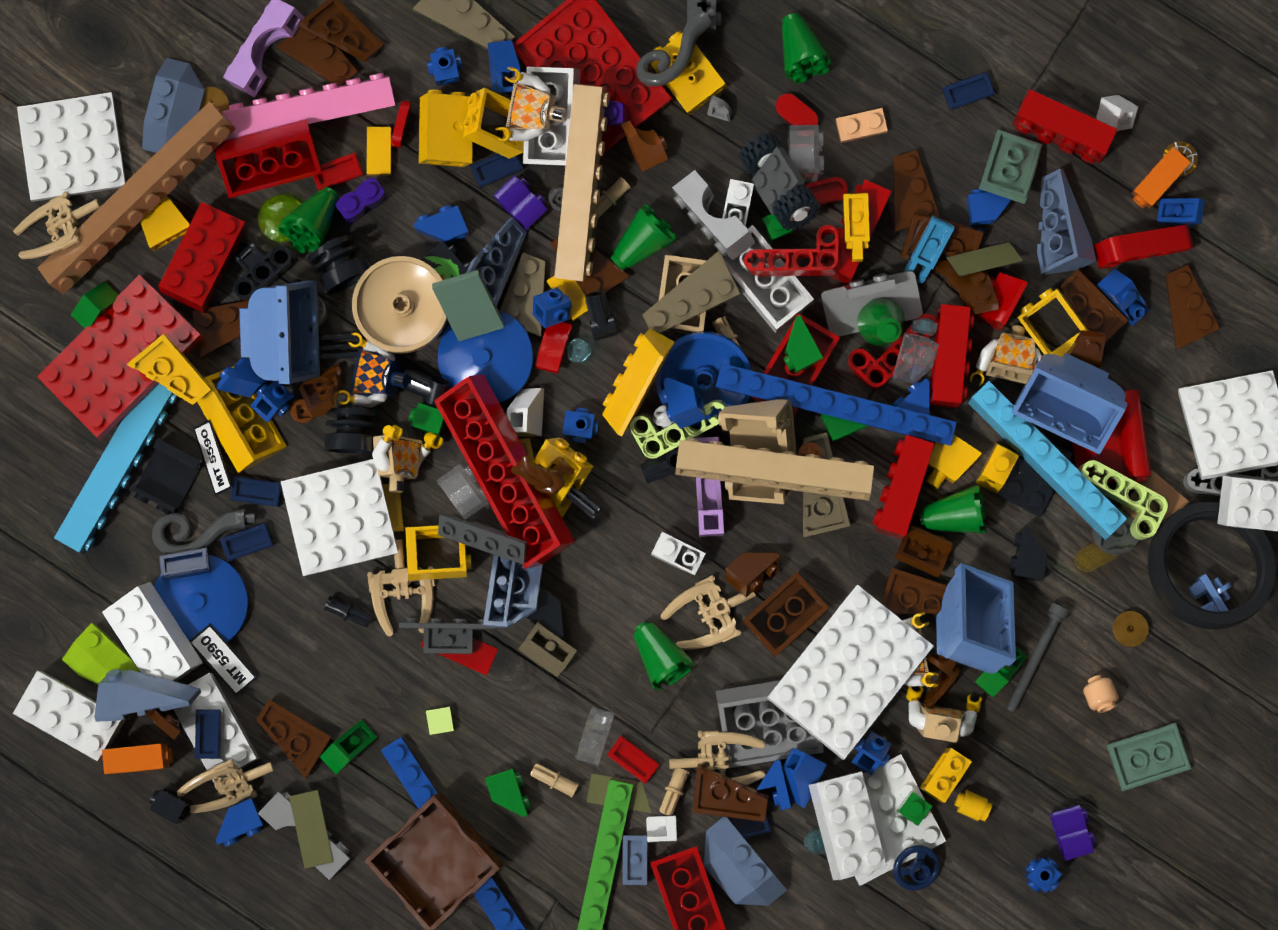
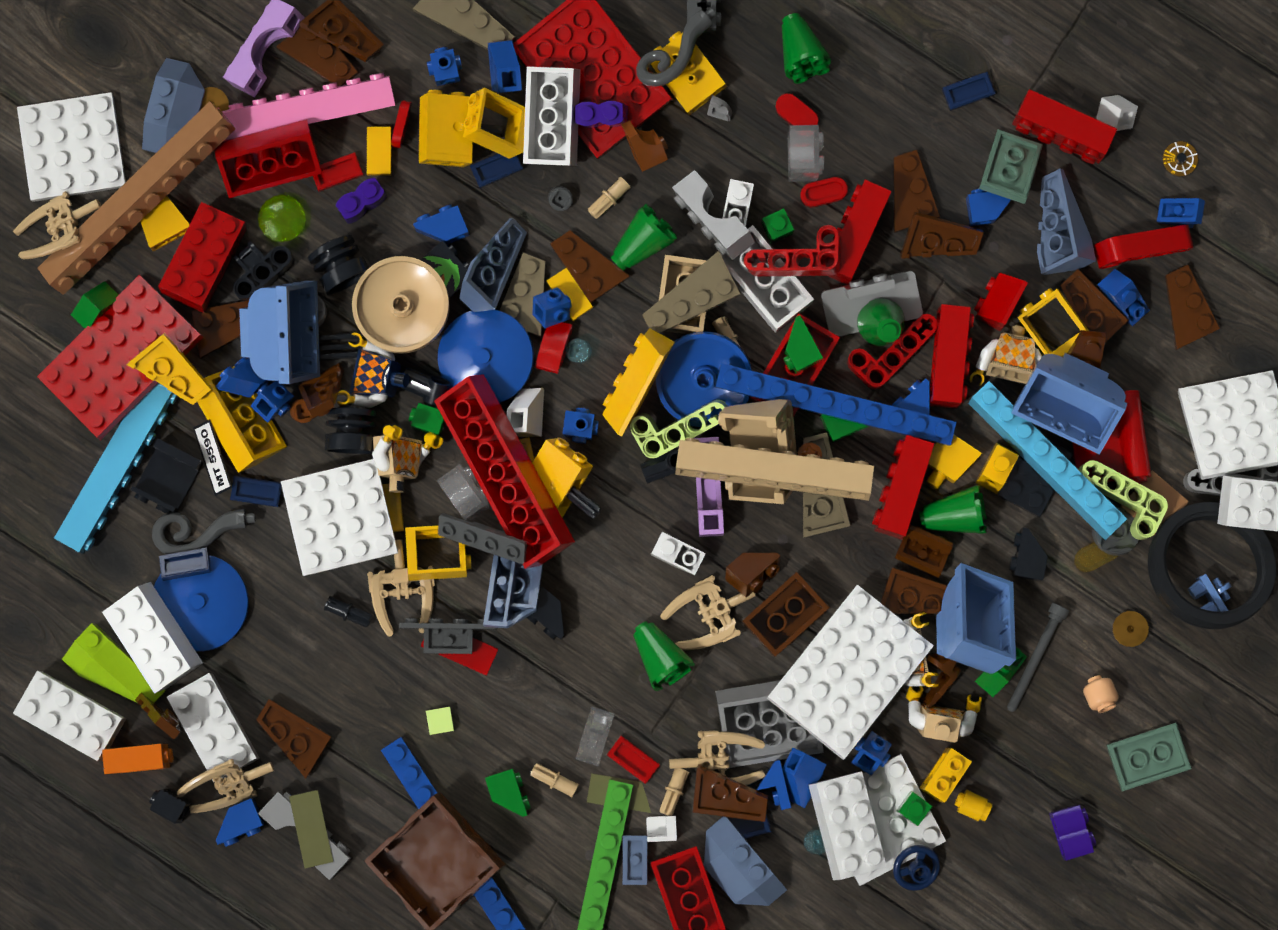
(138, 692): sand blue wedge -> none
(208, 734): dark blue tile -> none
(223, 659): white sticker -> none
(246, 542): dark blue tile -> none
(310, 221): green cone -> none
(348, 747): green slope -> none
(468, 305): sand green tile -> none
(521, 202): dark purple brick -> none
(530, 108): torso -> none
(544, 479): reddish brown hair -> none
(547, 649): dark tan brick -> none
(581, 181): tan brick -> none
(601, 321): black piece -> none
(660, 417): white plate -> none
(684, 403): blue slope -> none
(779, 182): plate -> none
(856, 224): yellow hinge -> none
(861, 125): light nougat plate -> none
(915, 358): clear slope -> none
(924, 326): clear light blue tile -> none
(930, 247): dark azure hinge -> none
(973, 288): reddish brown wing -> none
(984, 259): olive sticker -> none
(1033, 873): blue brick -> none
(1160, 178): orange window -> none

